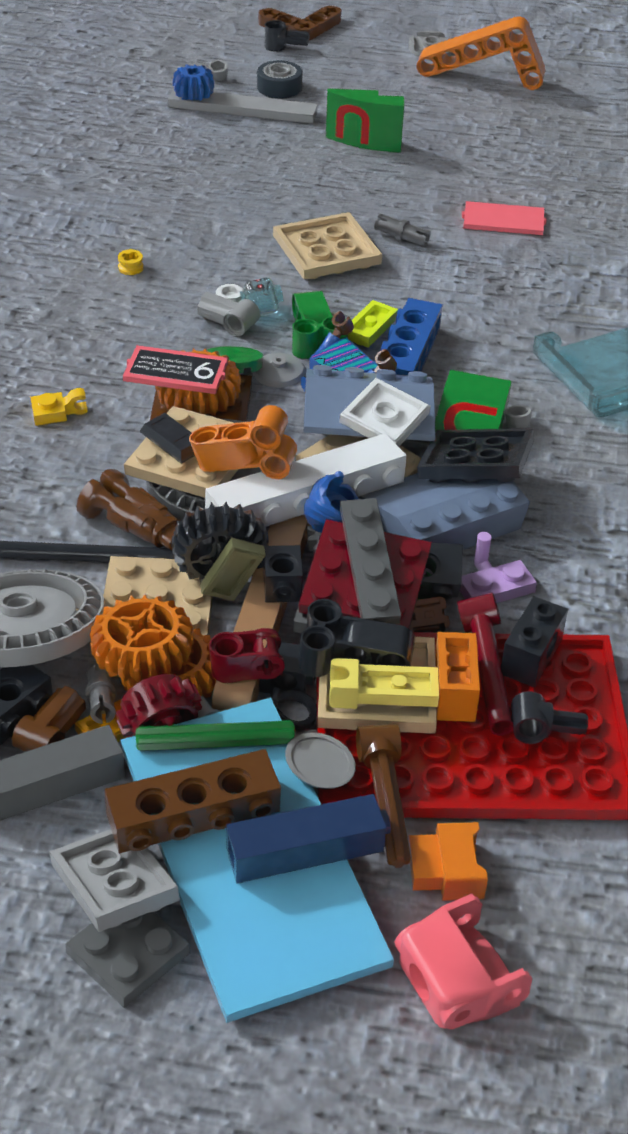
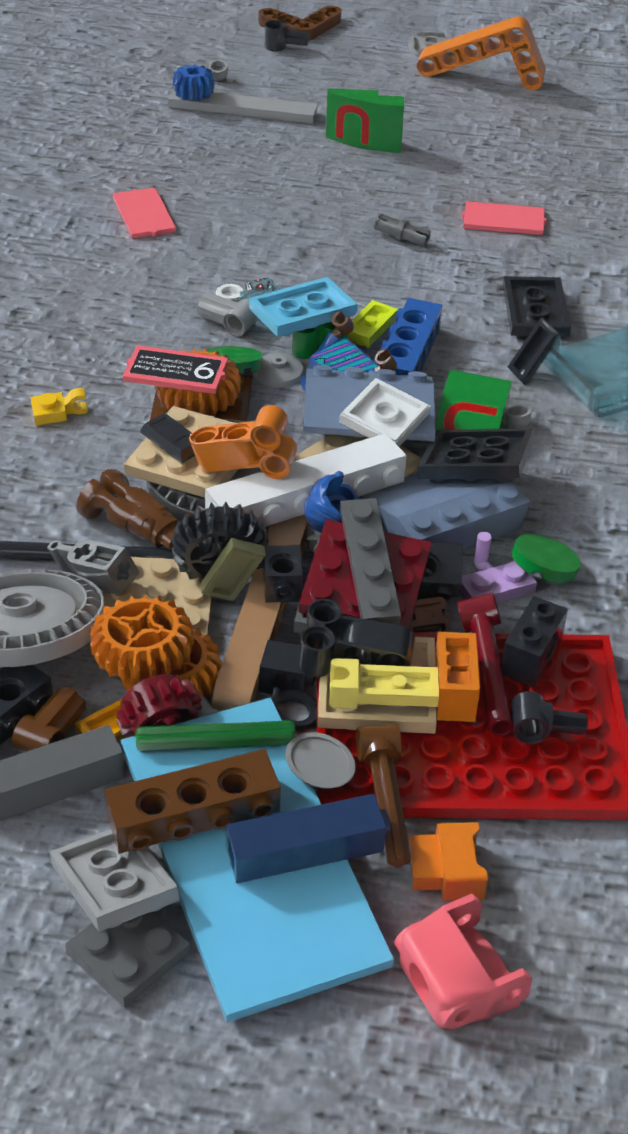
(100, 694): flat silver pin -> none
(101, 563): none -> dark grey piece
(130, 262): yellow bush -> none
(144, 213): none -> coral piece
(242, 655): dark red piece -> none
(279, 79): black wheel -> none
(302, 306): none -> medium azure plate
(327, 245): tan plate -> none
(533, 298): none -> black plate
(534, 351): none -> black tile
(547, 557): none -> green tile

